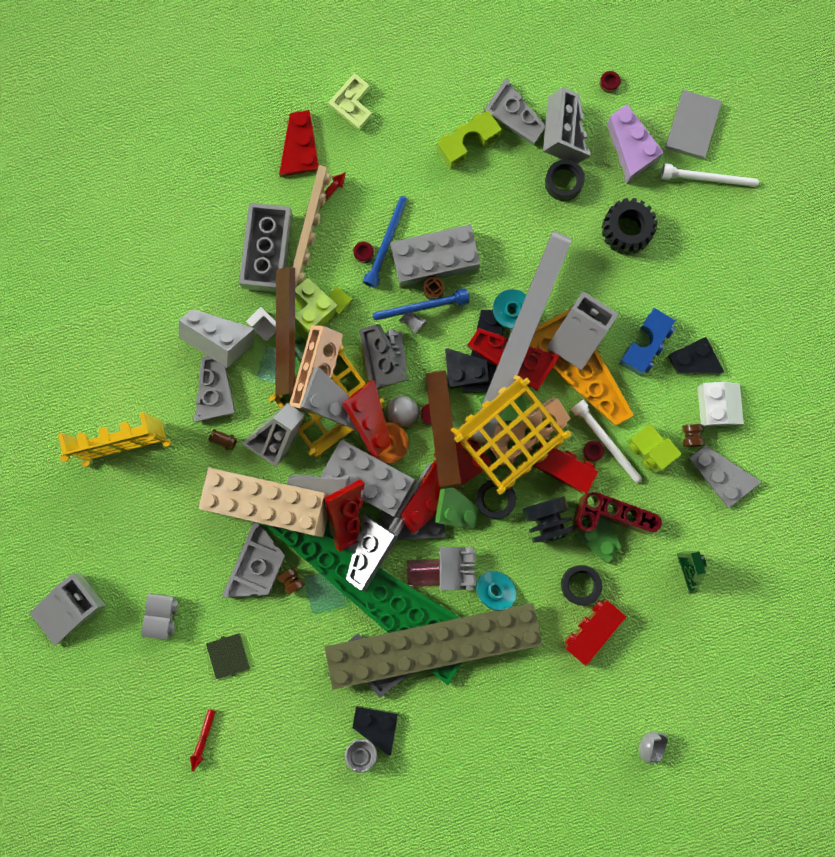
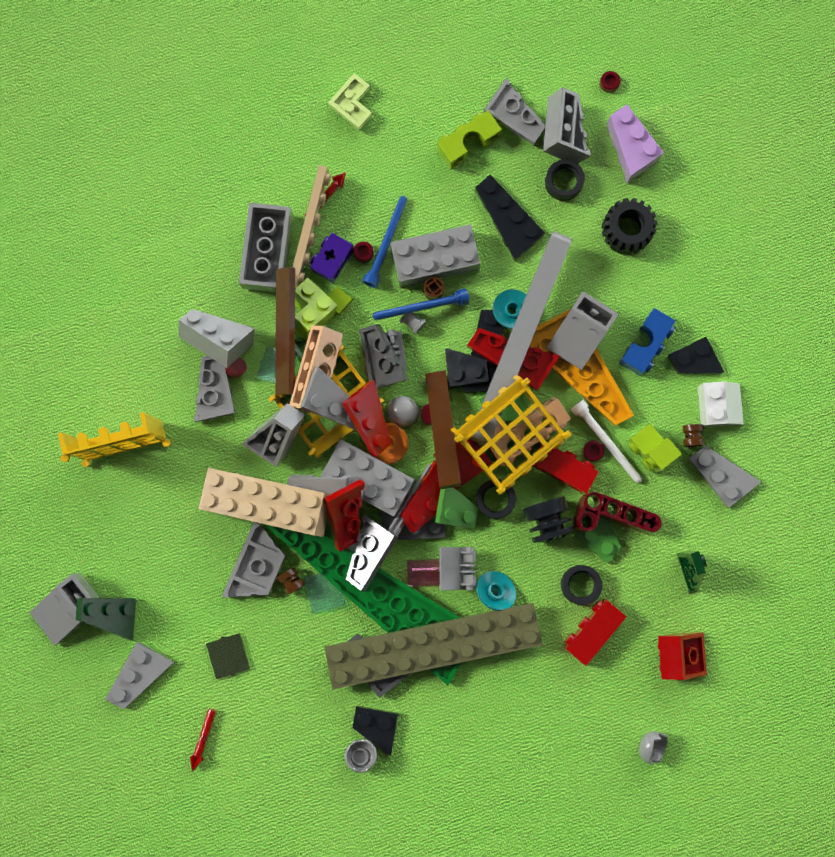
(108, 614): none -> dark green wing
(138, 672): none -> light grey wing
(159, 616): light grey brick -> none
(224, 440): reddish brown pin -> none
(237, 368): none -> dark red tile
(263, 324): white panel -> none
(299, 146): red wing -> none
(331, 269): none -> dark purple brick
(513, 223): none -> black wing
(670, 172): white piece -> none
(682, 656): none -> red slope
(693, 124): light grey tile -> none

